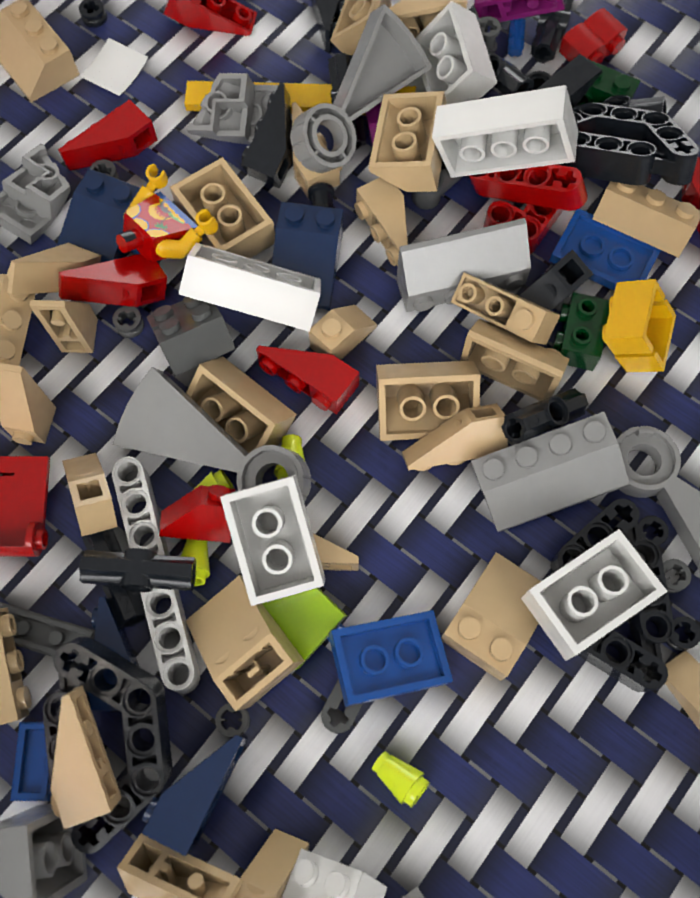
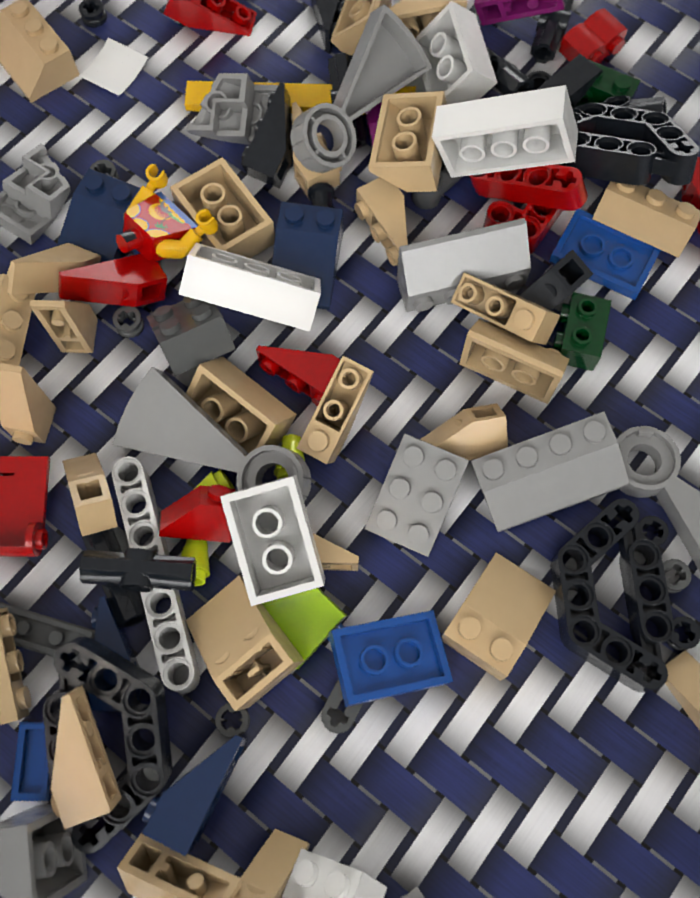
(113, 138): red slope -> none
(336, 411): none -> tan slope
(340, 331): tan slope -> none
(400, 778): neon yellow cone -> none
(416, 494): none -> light grey plate
(423, 396): tan slope -> none
(495, 30): dark grey bush -> none
(516, 37): blue axle -> none
(544, 415): black piece -> none
(593, 594): white brick -> none
(639, 326): yellow piece -> none

